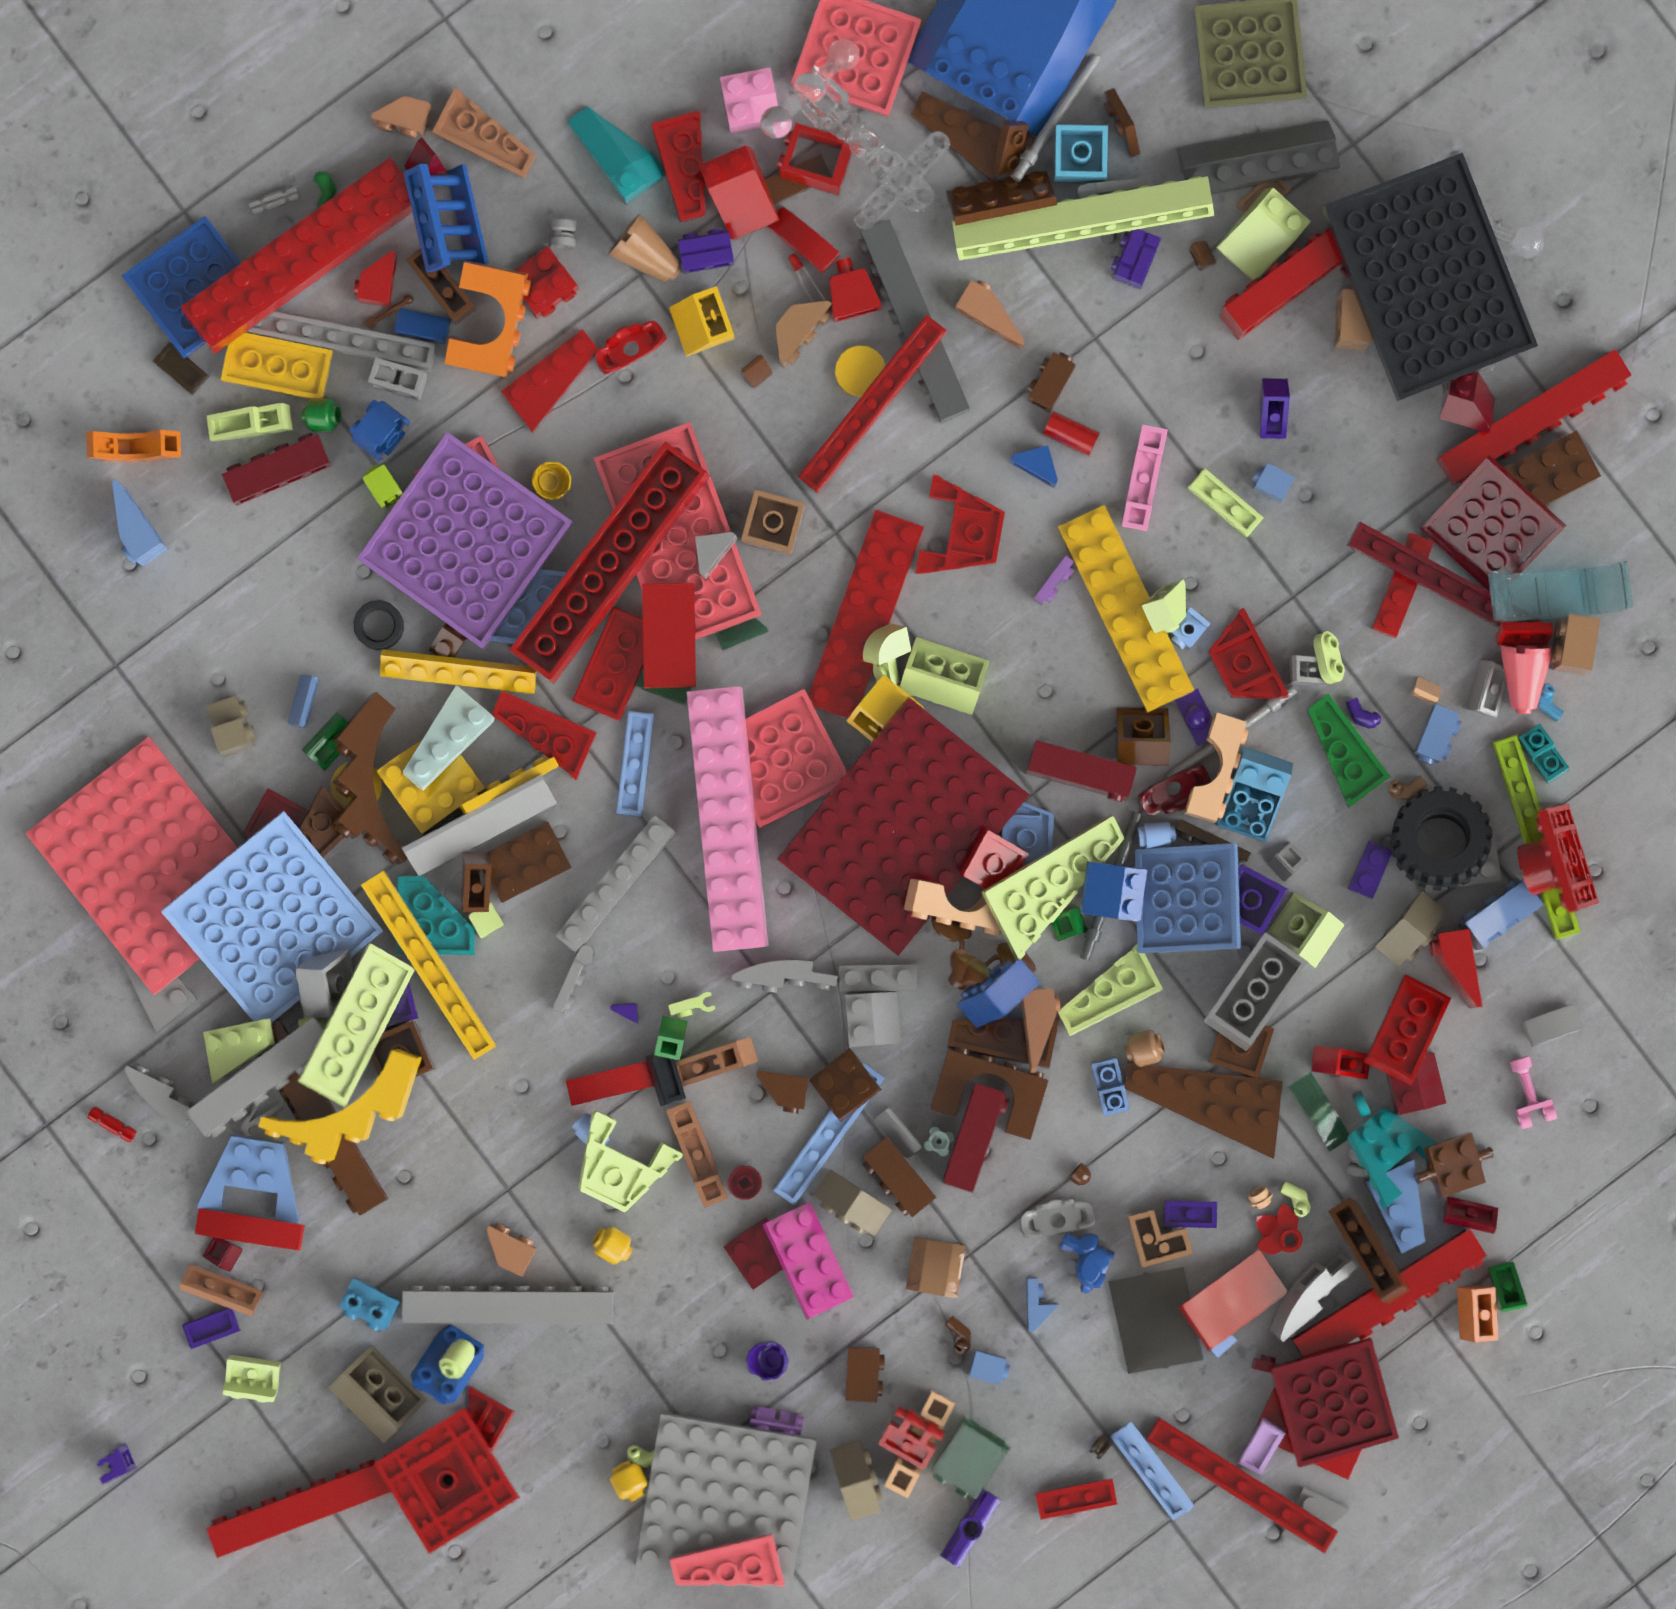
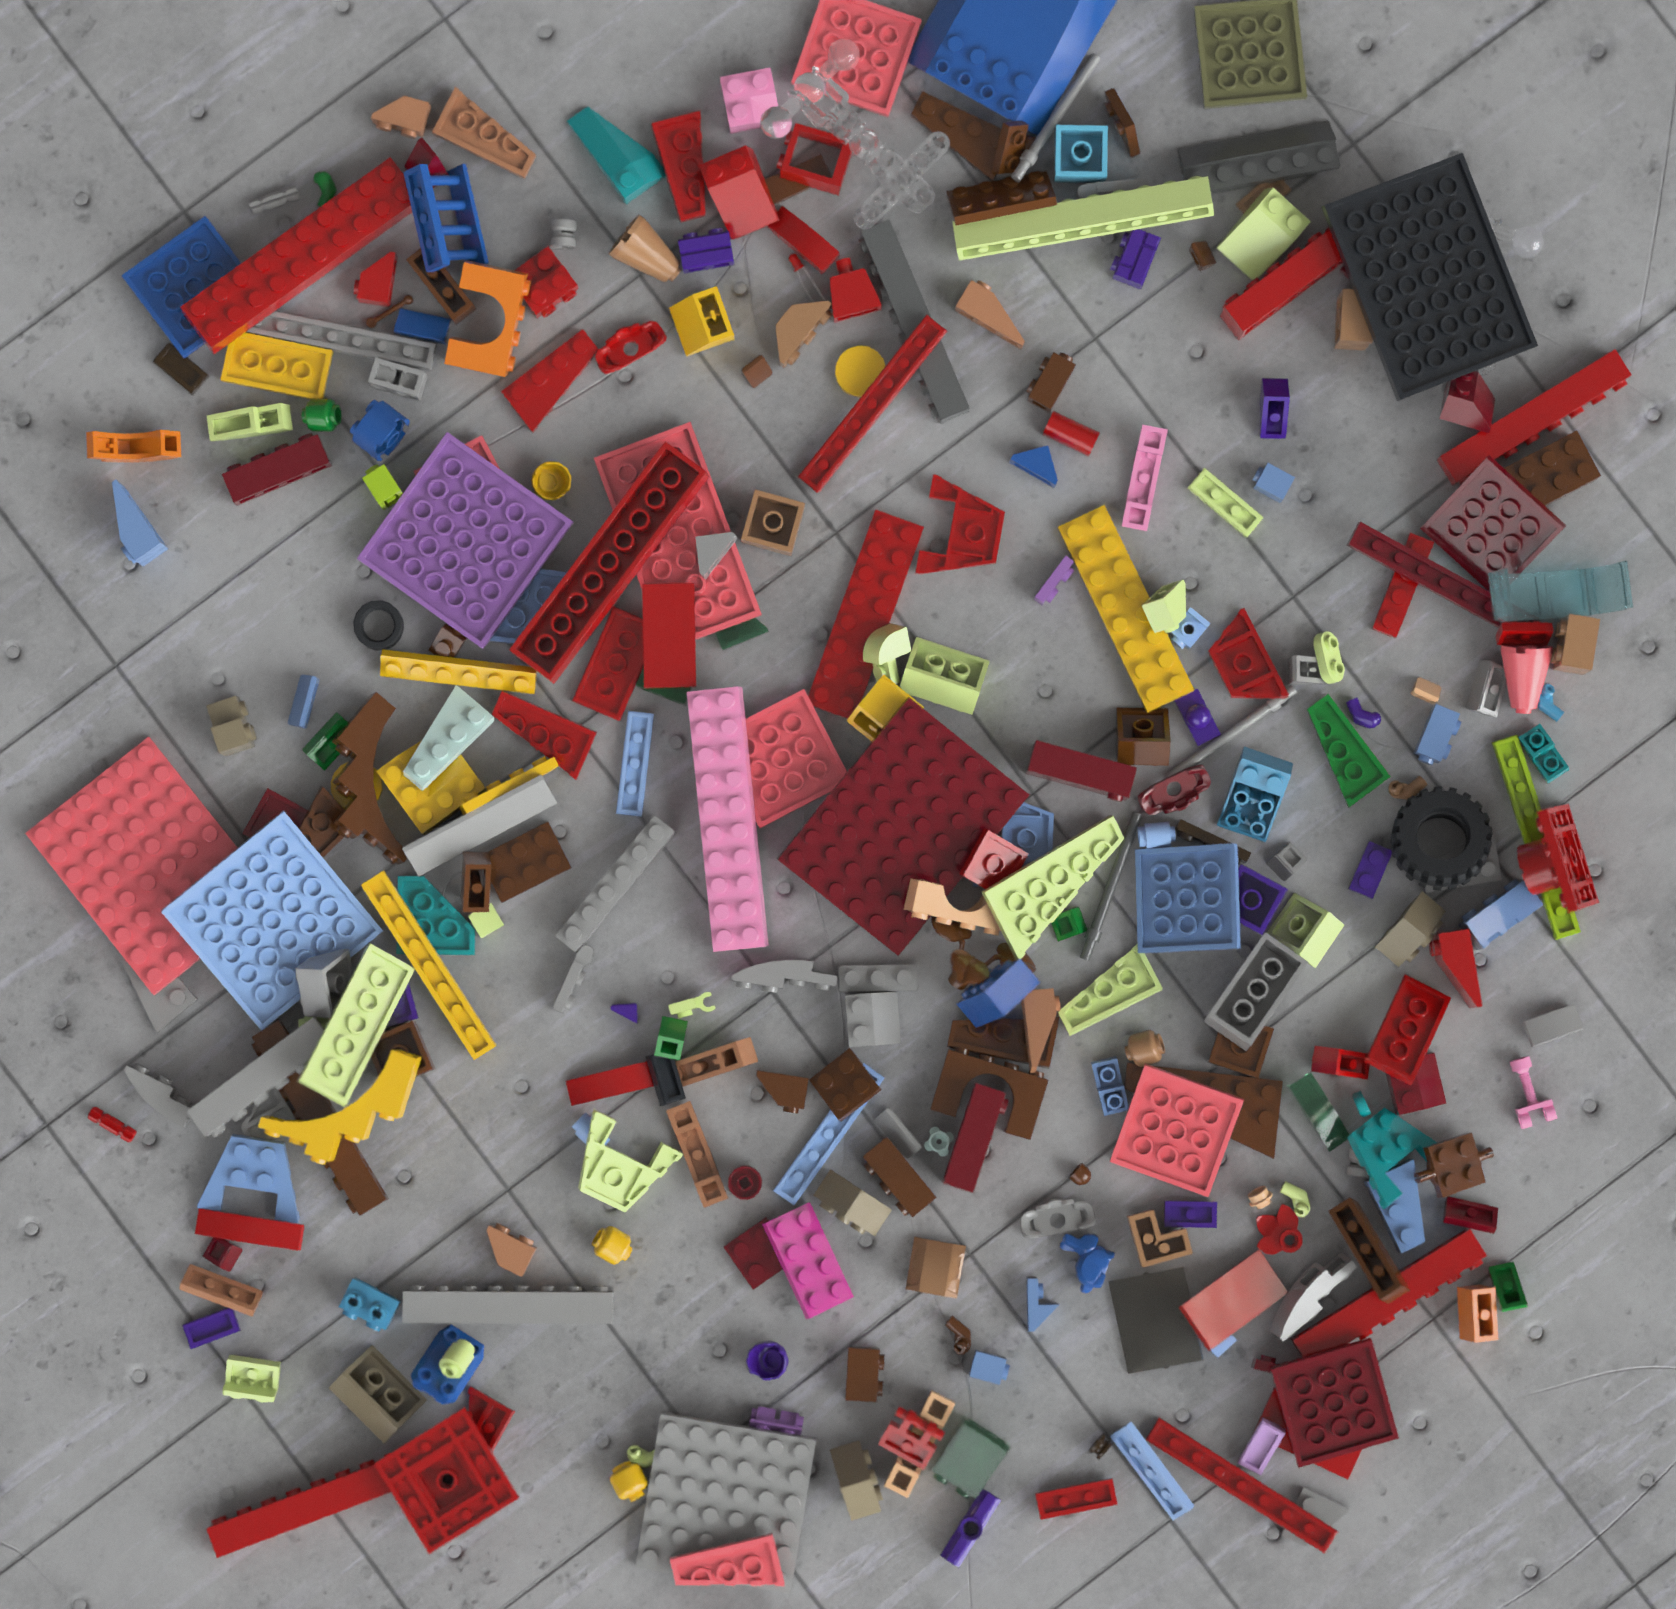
(120, 1462): dark purple hinge -> none
(235, 1045): yellowish green wing -> none
(1113, 891): blue slope -> none
(1176, 1130): none -> coral plate
(1225, 736): light nougat arch -> none

